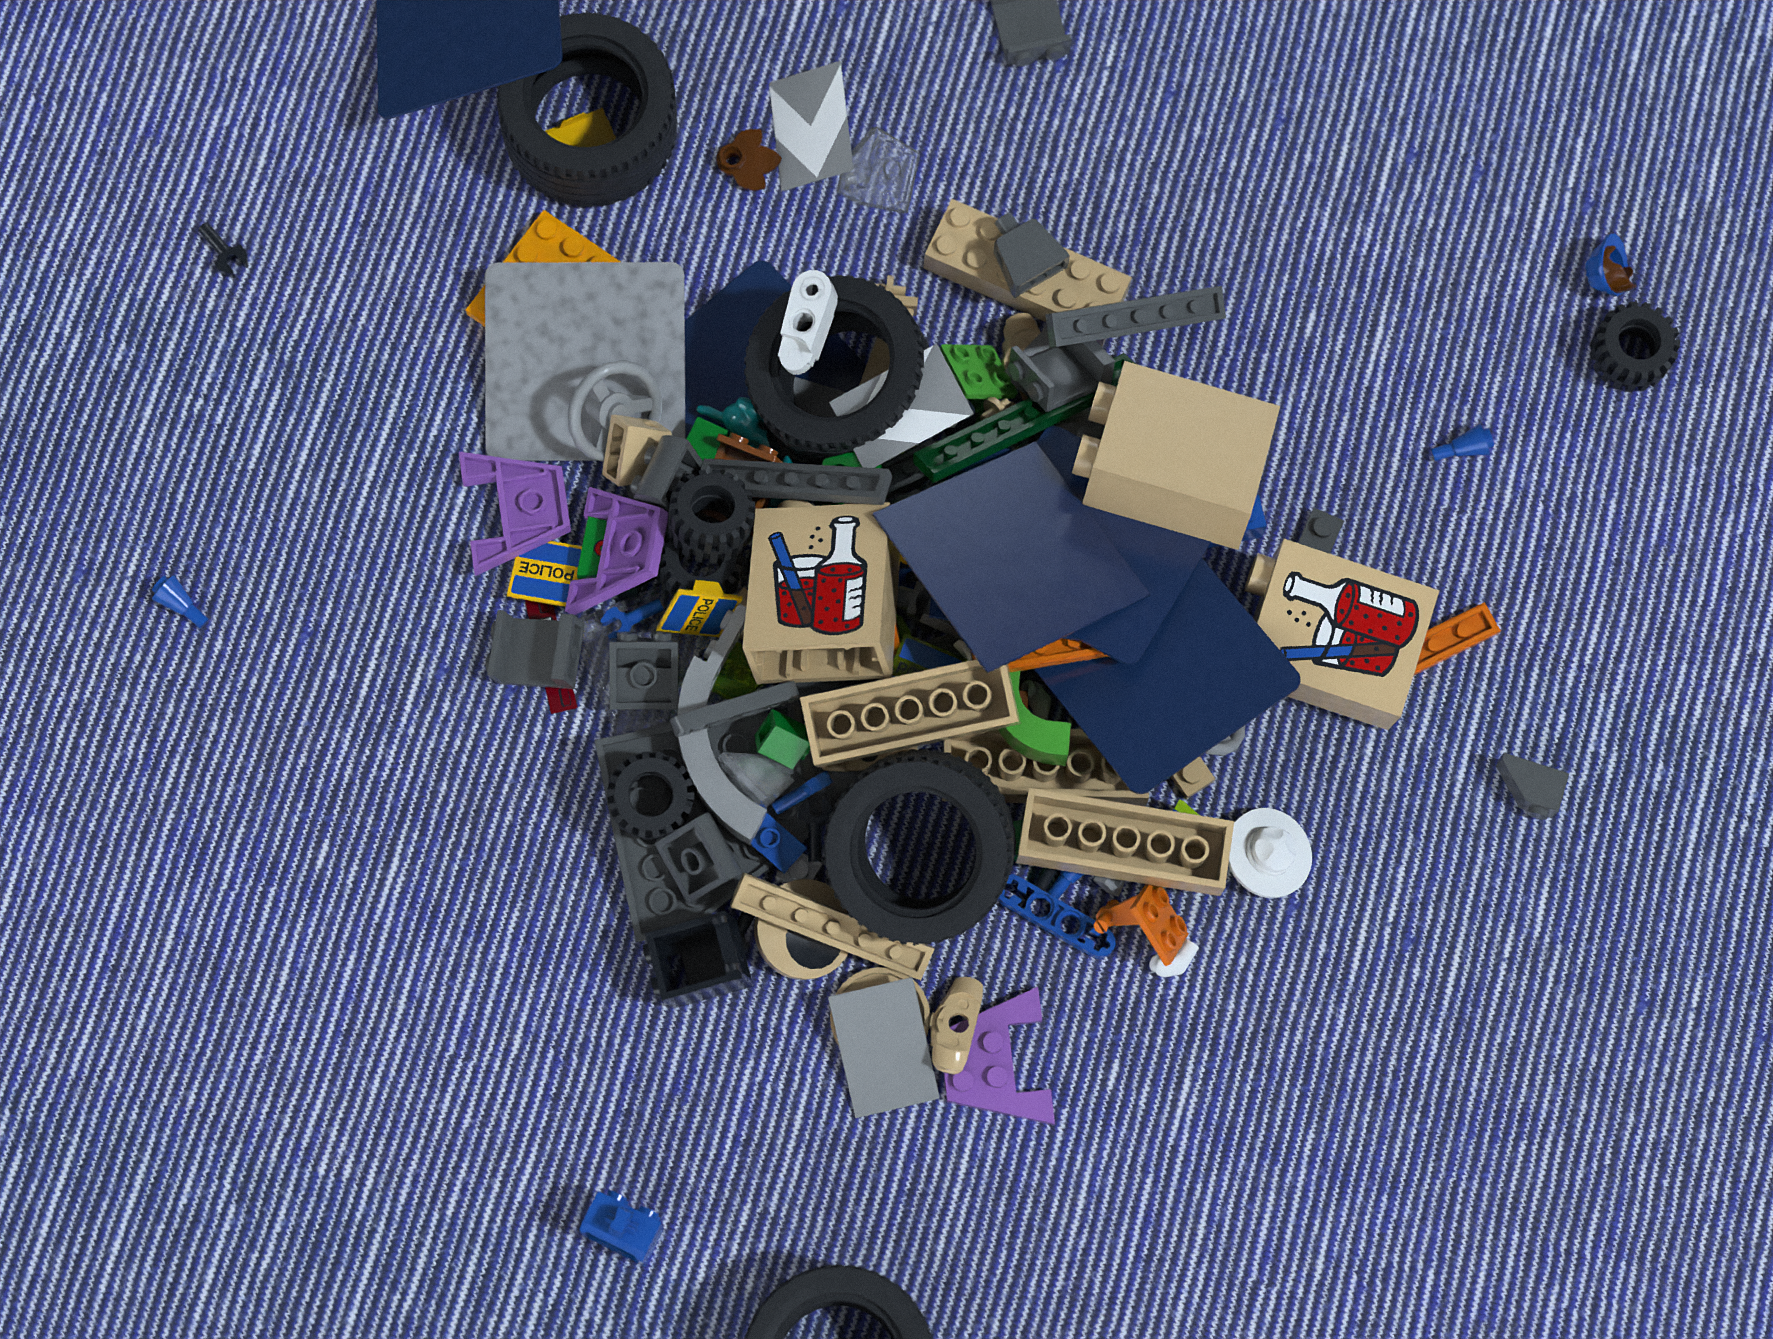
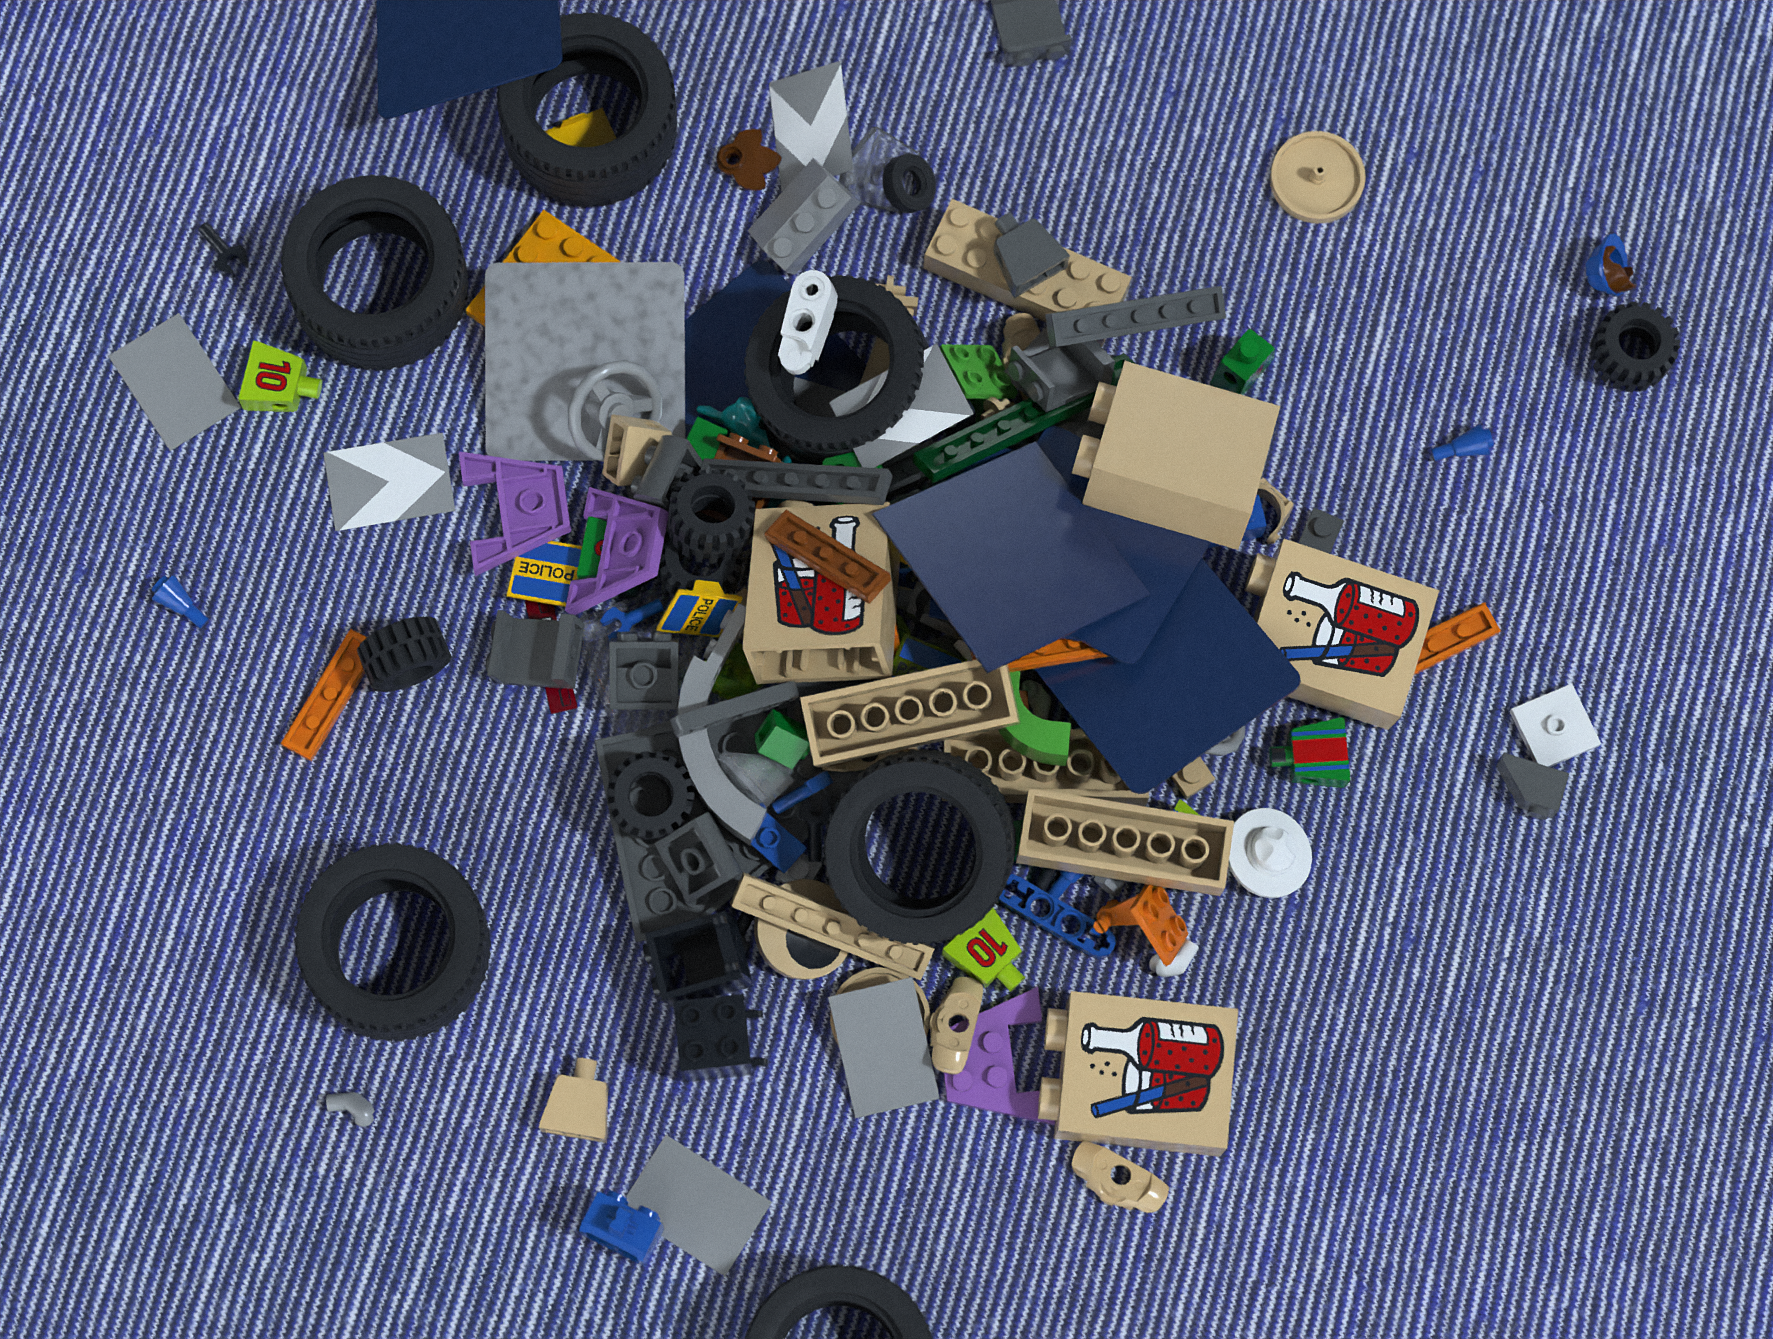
(174, 381): none -> light grey sticker
(275, 380): none -> lime torso
(327, 699): none -> orange tile
(348, 886): none -> black tyre
(354, 1104): none -> light grey arm
(363, 208): none -> black tyre
(389, 481): none -> sticker
(404, 654): none -> black tyre
(578, 1105): none -> tan torso
(698, 1204): none -> light grey sticker
(714, 1038): none -> black container
(803, 217): none -> light grey slope
(828, 556): none -> dark orange tile
(894, 187): none -> black tyre
(986, 952): none -> lime torso
(1095, 1166): none -> tan piece
(1141, 1073): none -> tan brick
(1245, 362): none -> green torso
(1280, 504): none -> tan helmet
(1315, 754): none -> torso
(1317, 177): none -> tan piece
(1555, 727): none -> white plate

